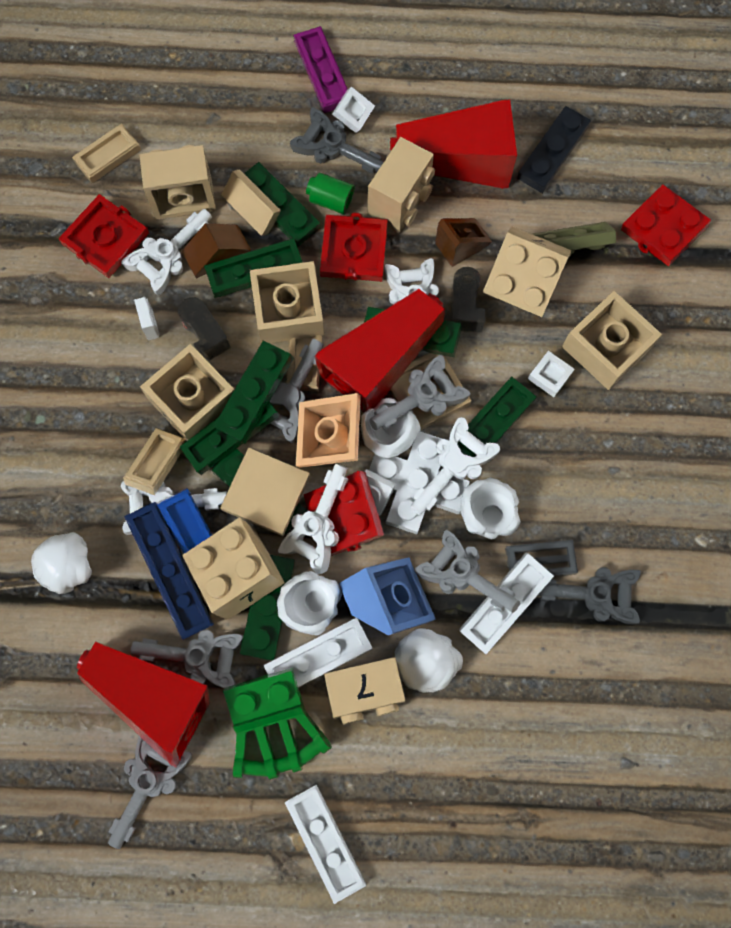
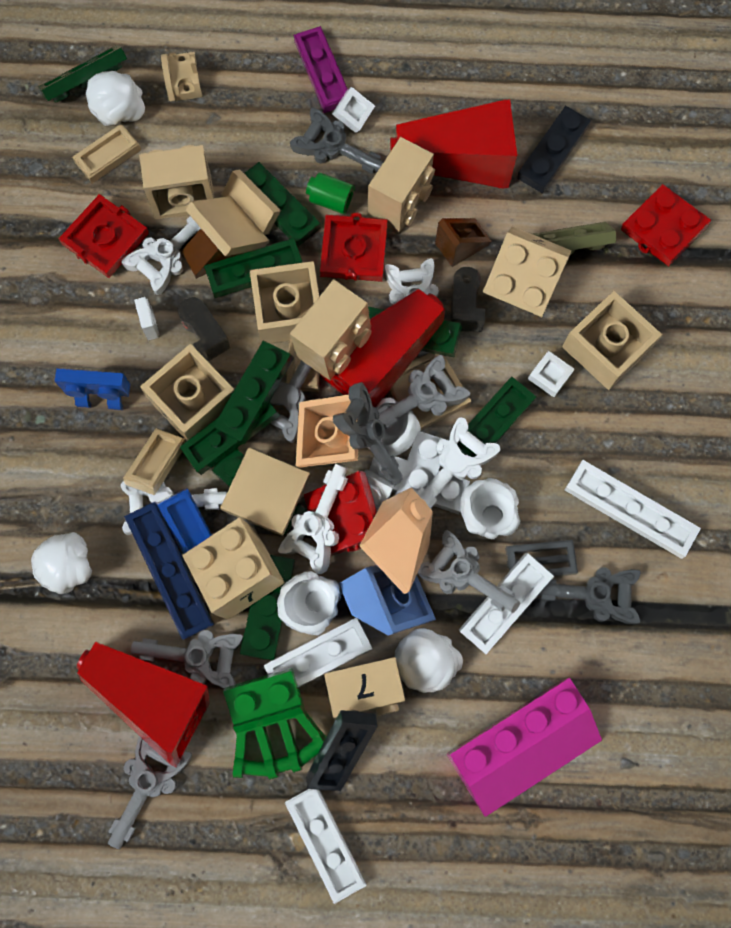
(104, 384): none -> blue plate
(106, 61): none -> dark green plate
(114, 98): none -> white hair
(181, 76): none -> tan piece
(227, 225): none -> tan tile
(332, 330): none -> tan brick
(341, 750): none -> black plate
(367, 430): none -> dark grey piece
(400, 537): none -> light nougat slope
(525, 746): none -> dark pink slope
(632, 509): none -> white plate

